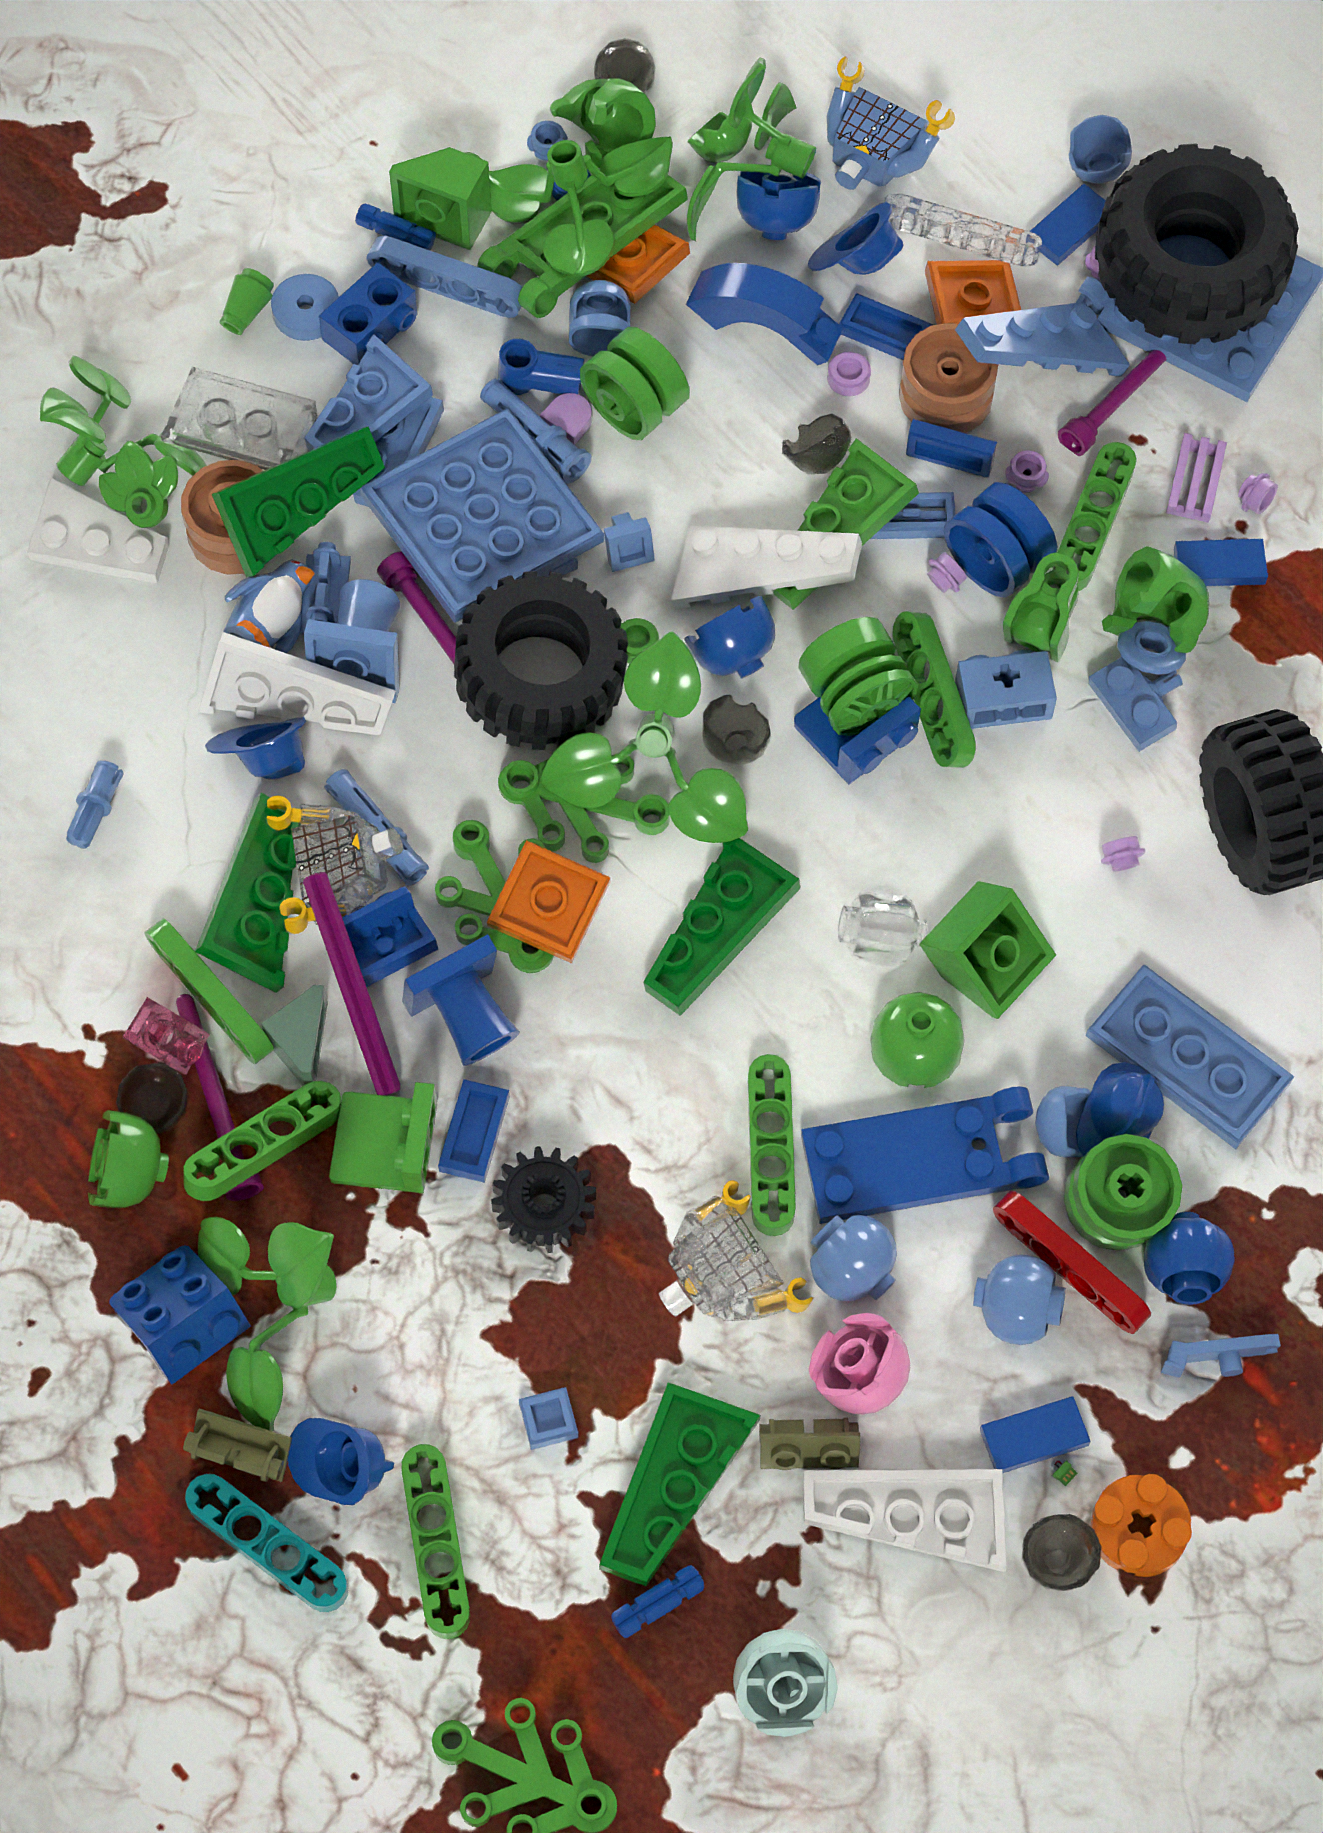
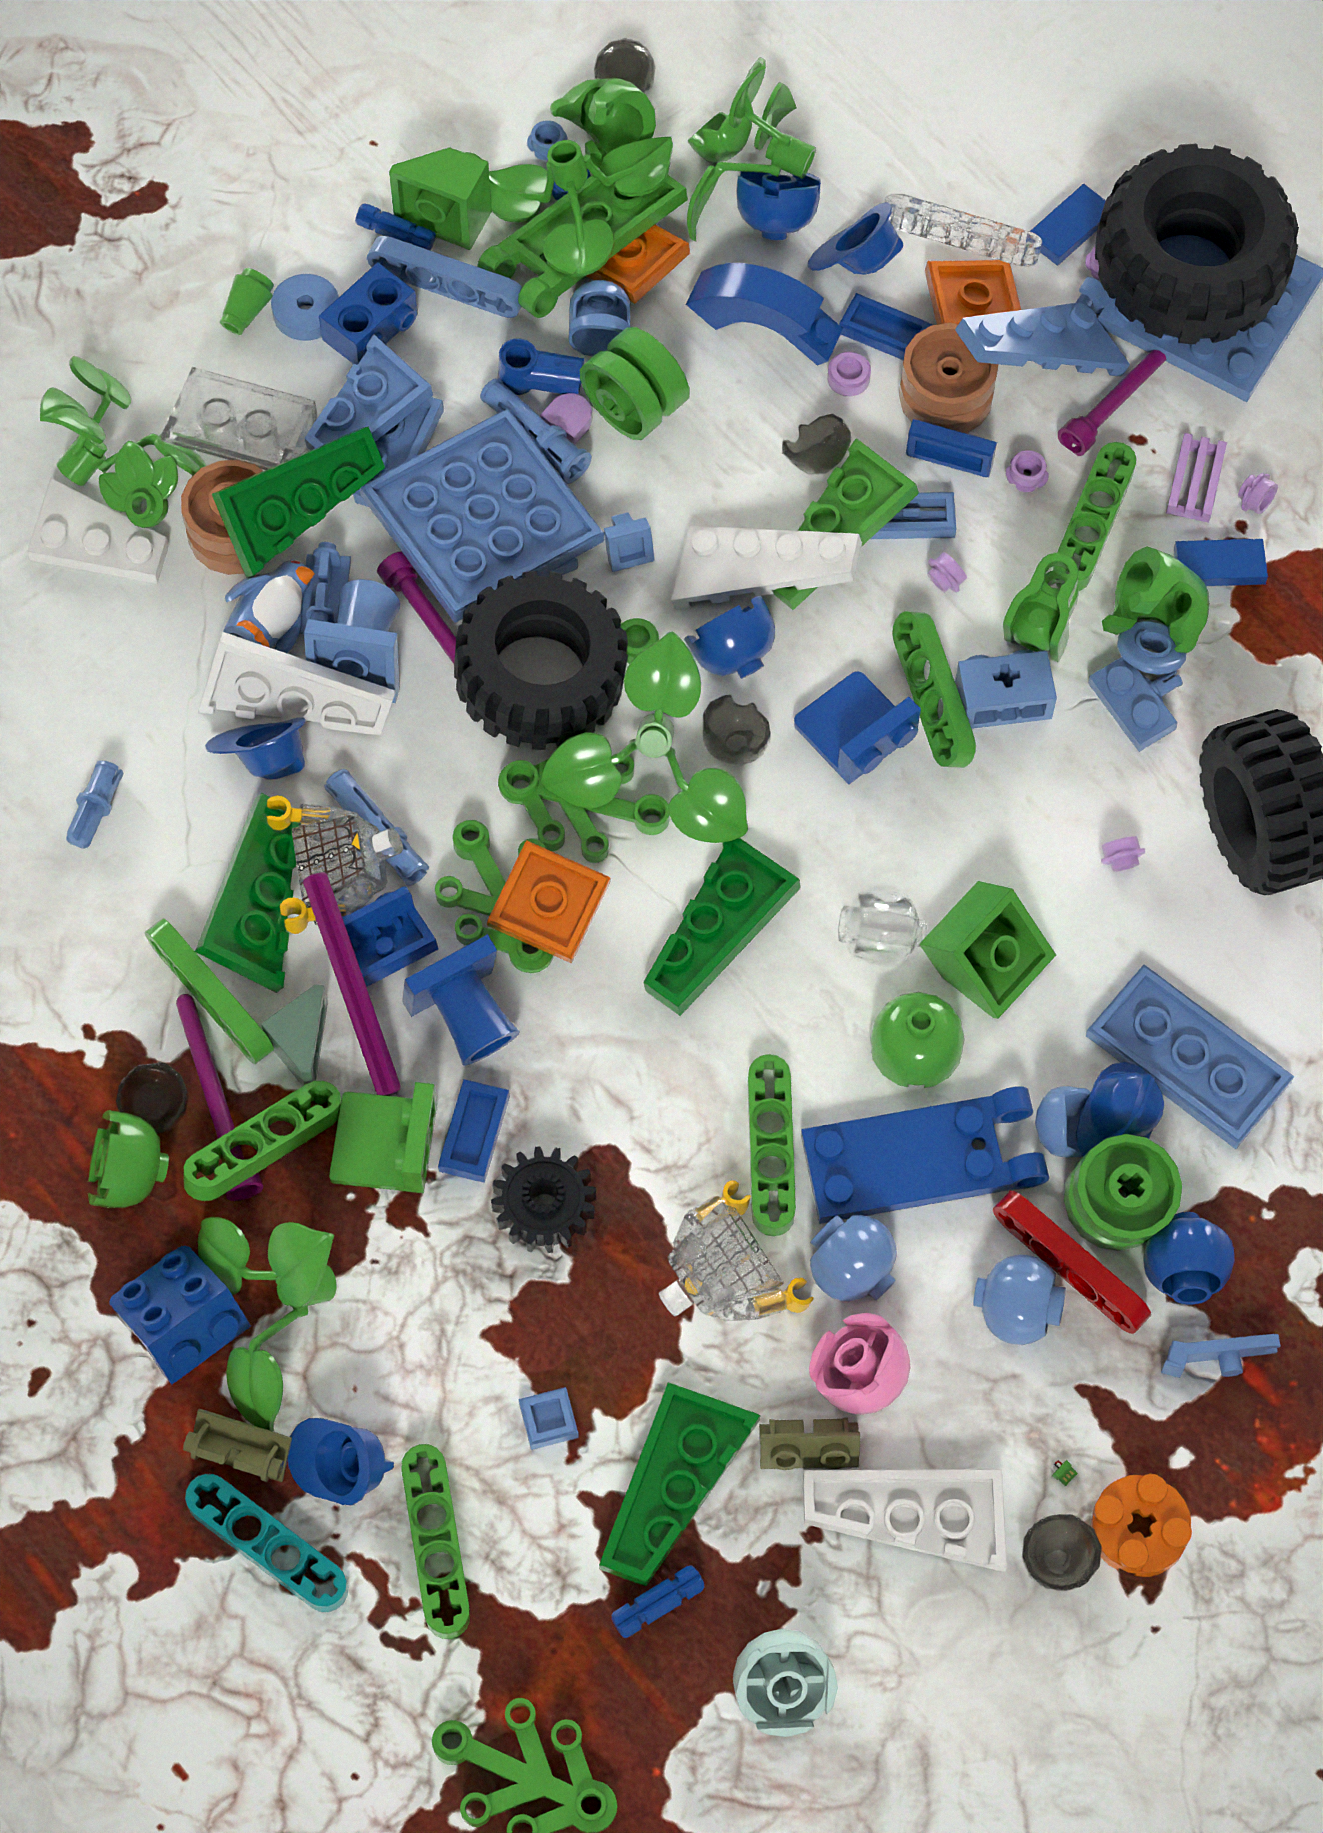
(153, 1027): clear pink brick -> none
(856, 674): bright green wheel -> none
(877, 137): medium blue torso -> none
(1000, 539): blue wheel -> none
(1035, 1435): blue tile -> none
(1100, 149): medium blue hair -> none

